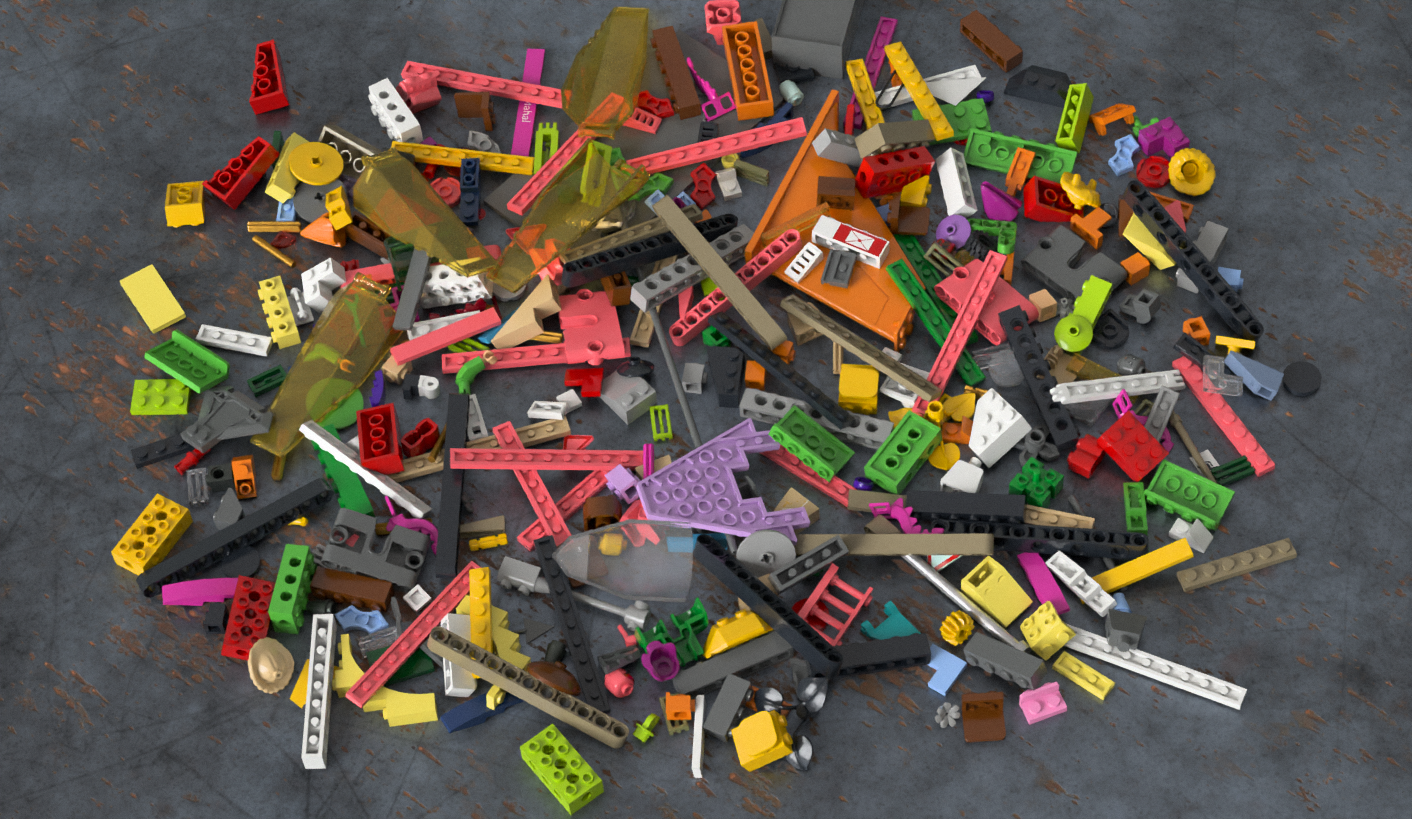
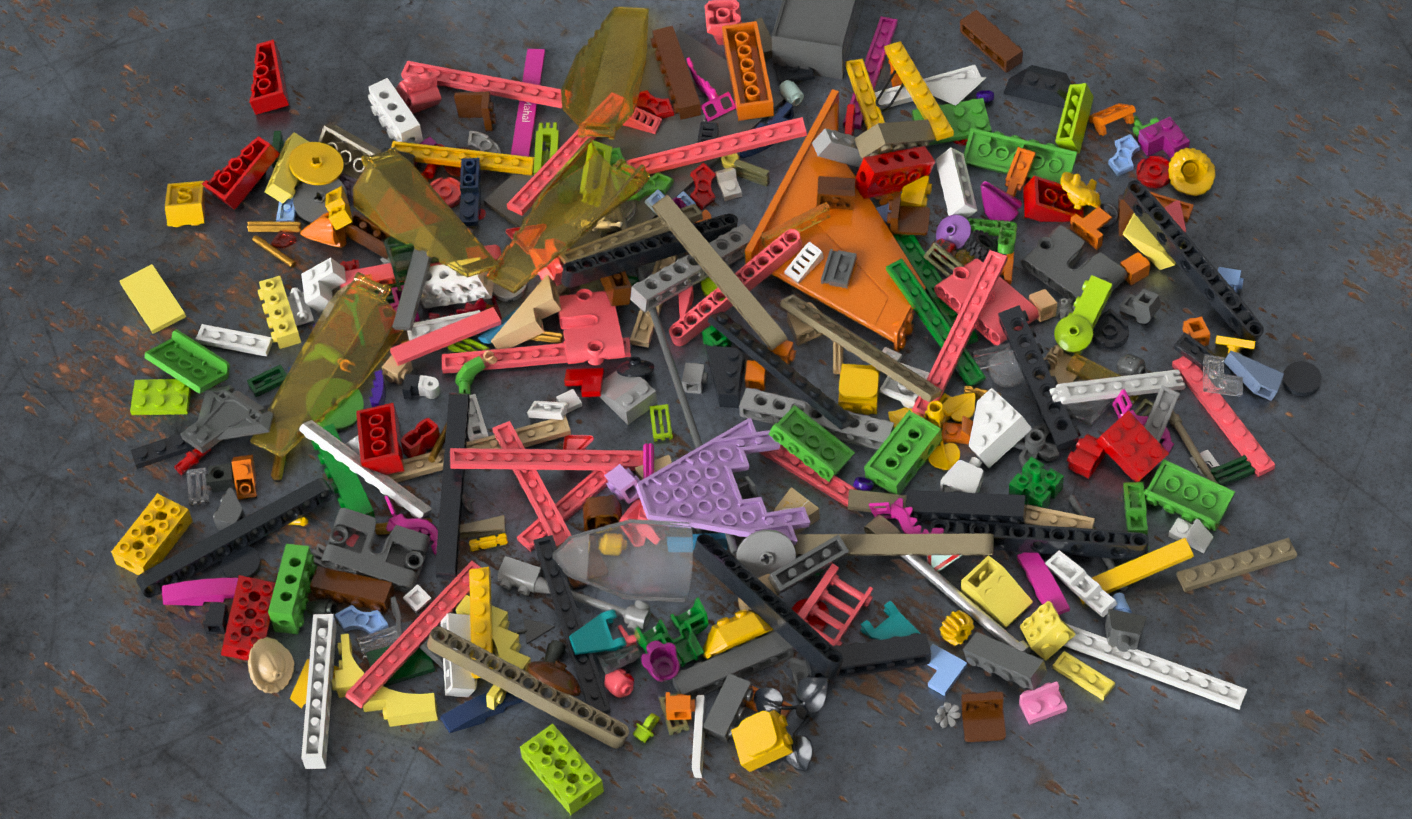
(596, 635): none -> teal flag
(846, 238): white brick -> none
(1210, 242): light grey brick -> none

